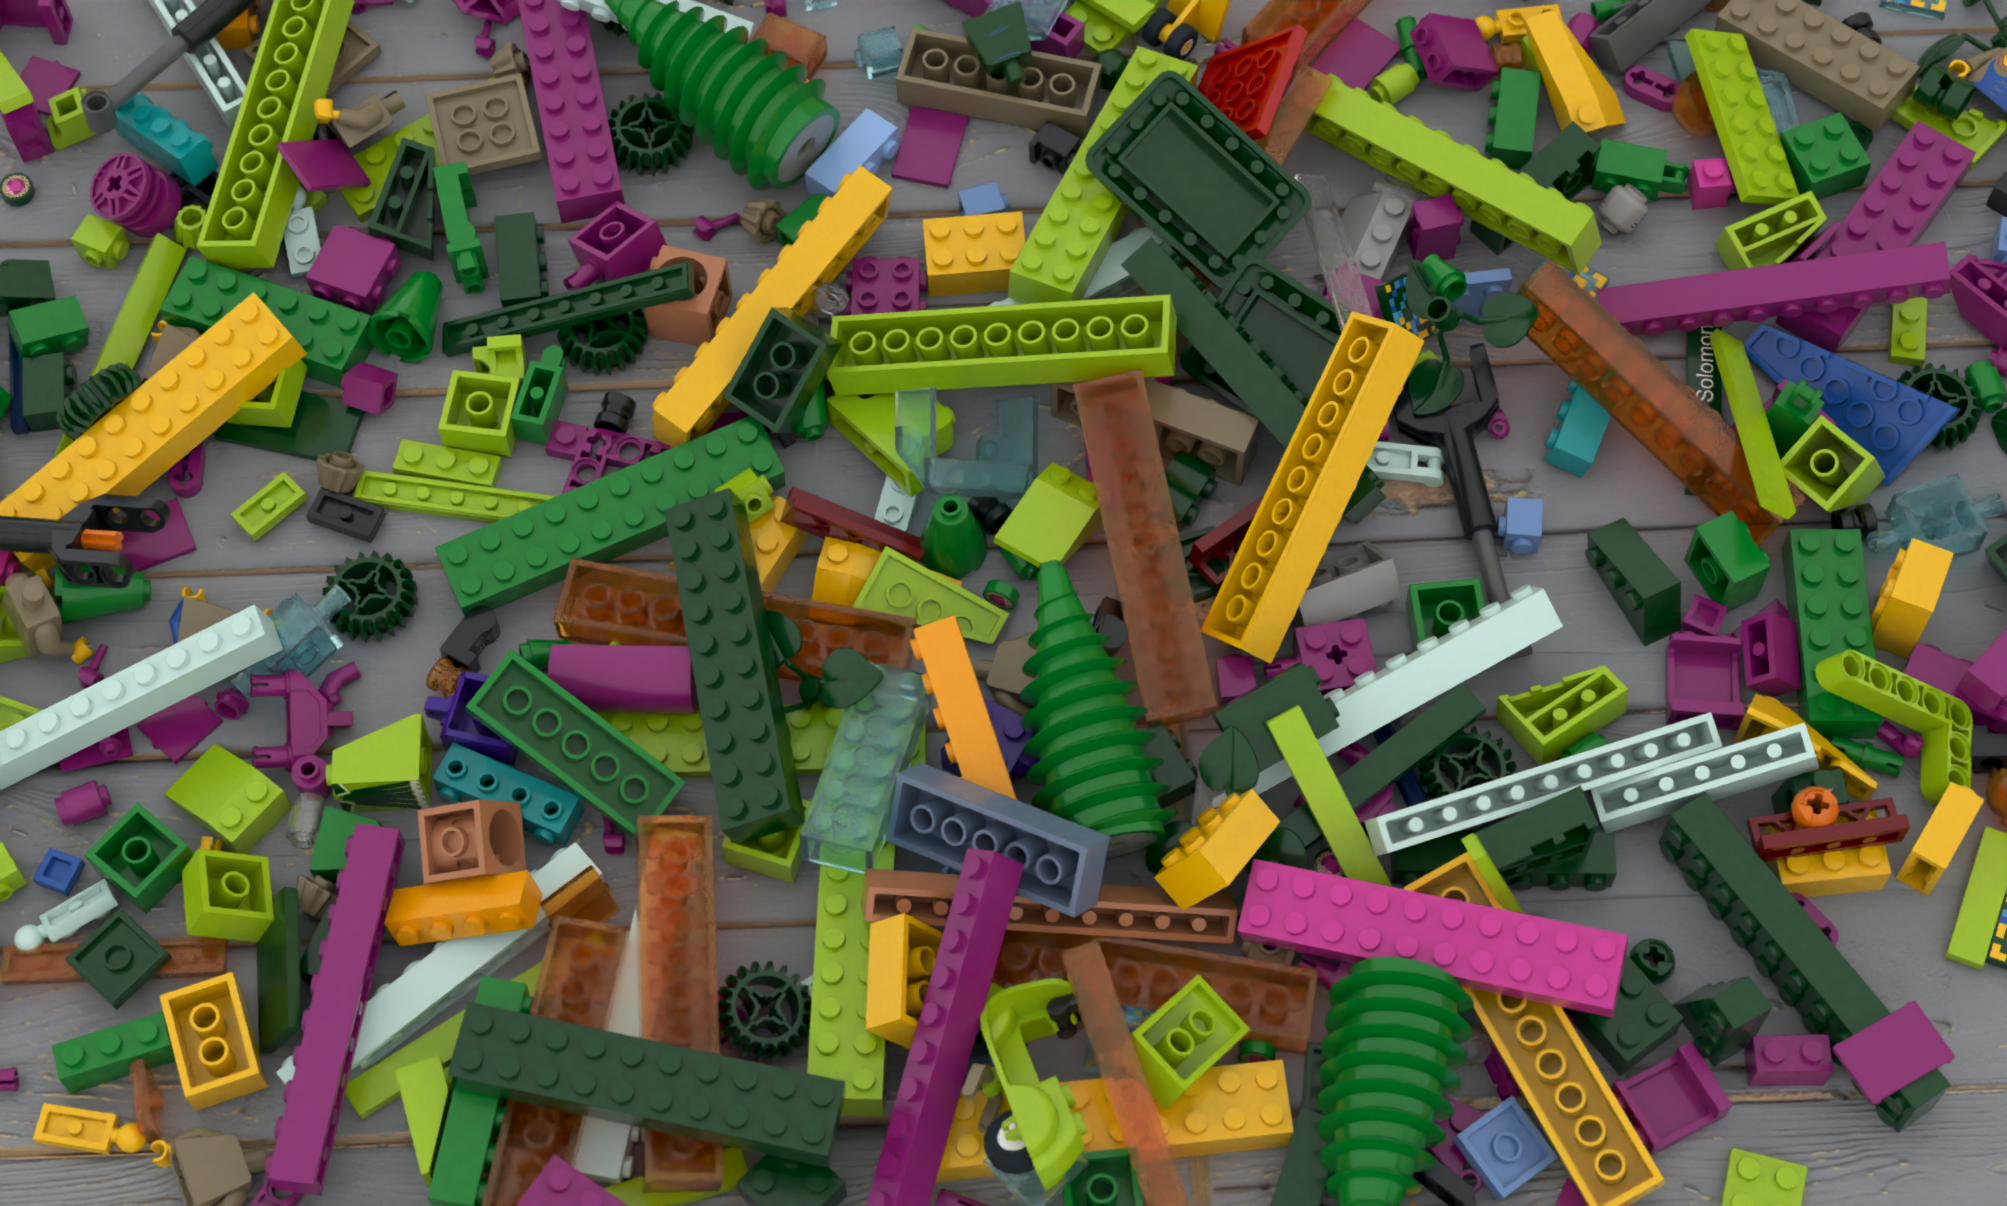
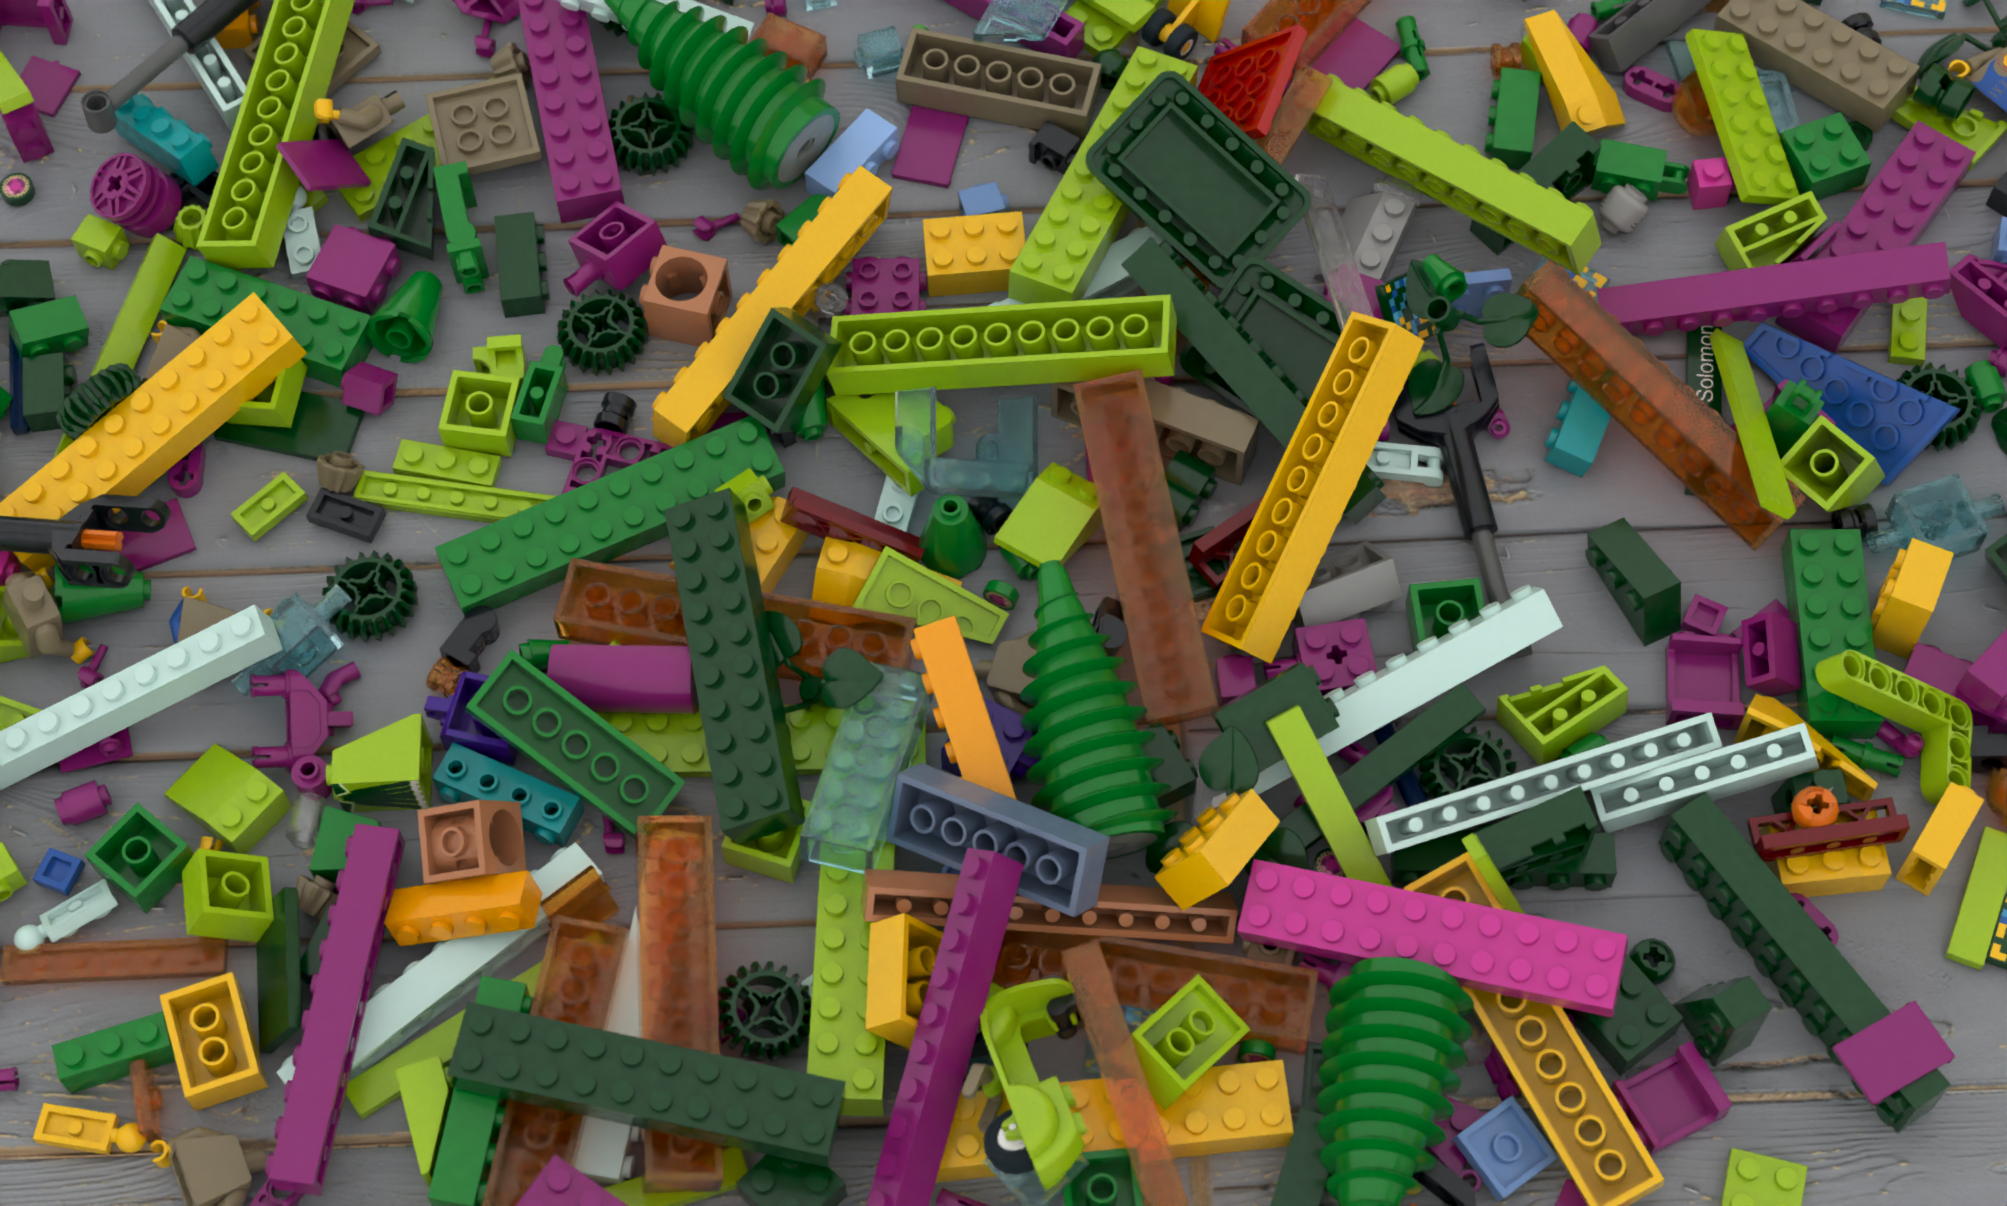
(68, 122): lime brick -> none
(118, 958): dark green tile -> none
(180, 727): magenta piece -> none
(231, 703): magenta plate -> none
(571, 307): dark green tile -> none
(1001, 41): dark green torso -> none
(1434, 228): magenta brick -> none
(1453, 52): magenta brick -> none
(1510, 22): yellow plate -> none
(1521, 525): medium blue brick -> none
(1727, 561): green brick -> none
(1788, 1060): magenta brick -> none

